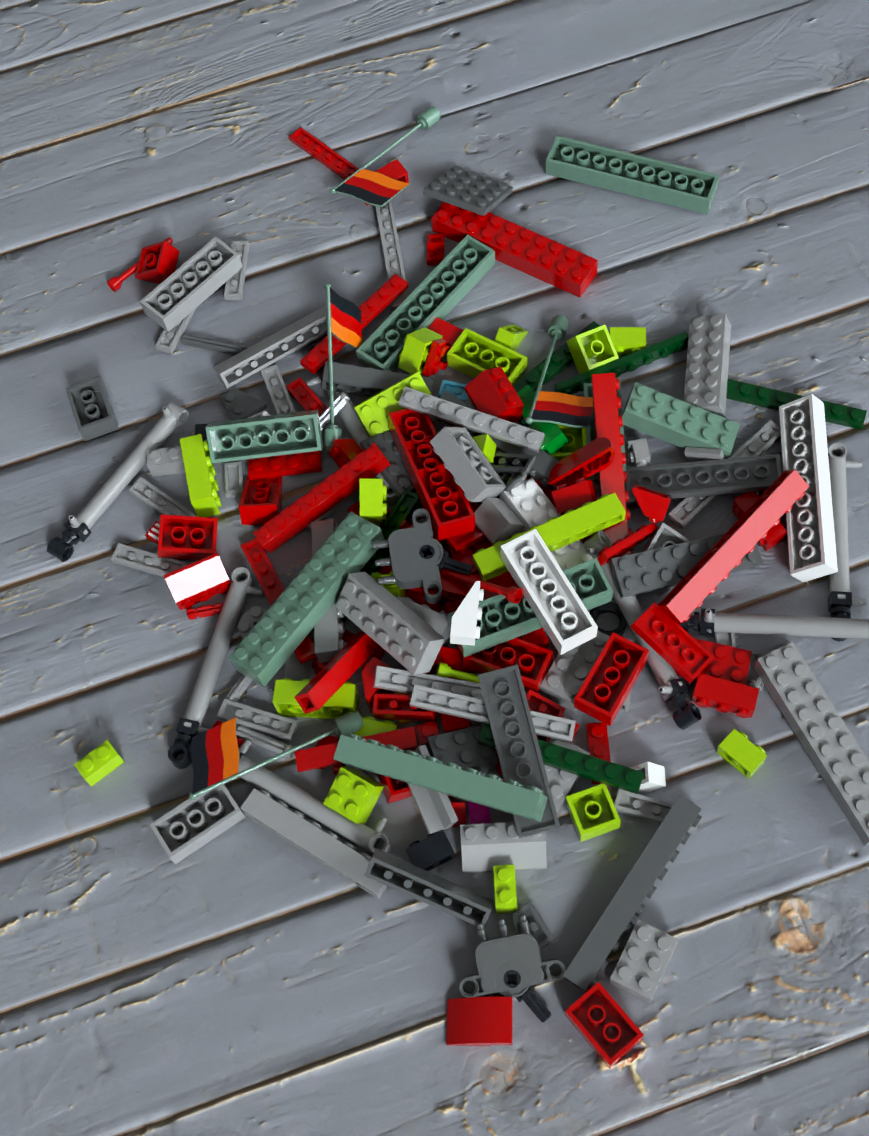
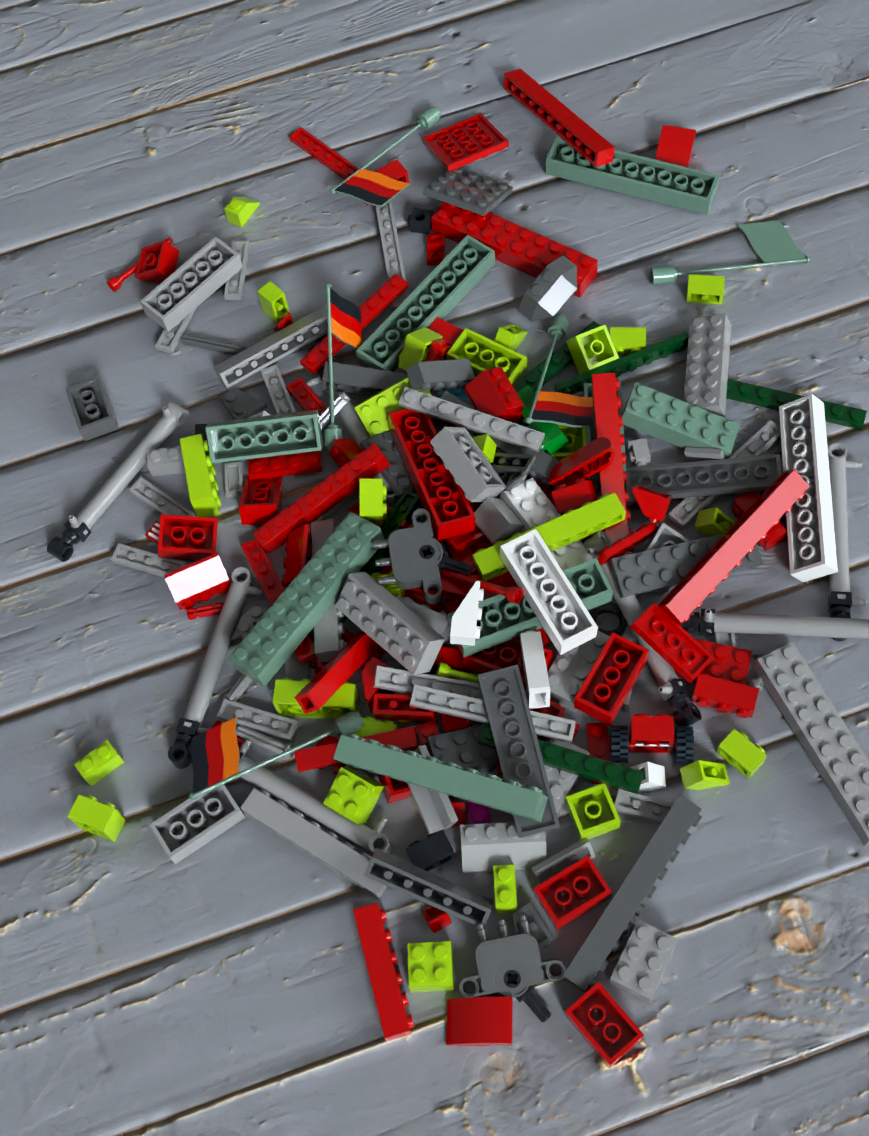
(96, 817): none -> lime brick
(240, 210): none -> lime slope
(273, 301): none -> lime brick
(286, 321): none -> red slope
(298, 553): none -> red slope
(382, 972): none -> red brick
(420, 221): none -> black brick
(430, 966): none -> lime brick
(436, 918): none -> red slope
(440, 374): none -> dark grey brick
(465, 142): none -> red plate
(535, 669): none -> white slope
(550, 290): none -> dark grey wedge
(559, 118): none -> red brick
(562, 860): none -> light grey plate
(572, 893): none -> red brick
(652, 735): none -> brick
(676, 145): none -> red slope
(704, 775): none -> lime slope
(705, 289): none -> lime brick
(713, 522): none -> lime slope
(768, 240): none -> sand green flag

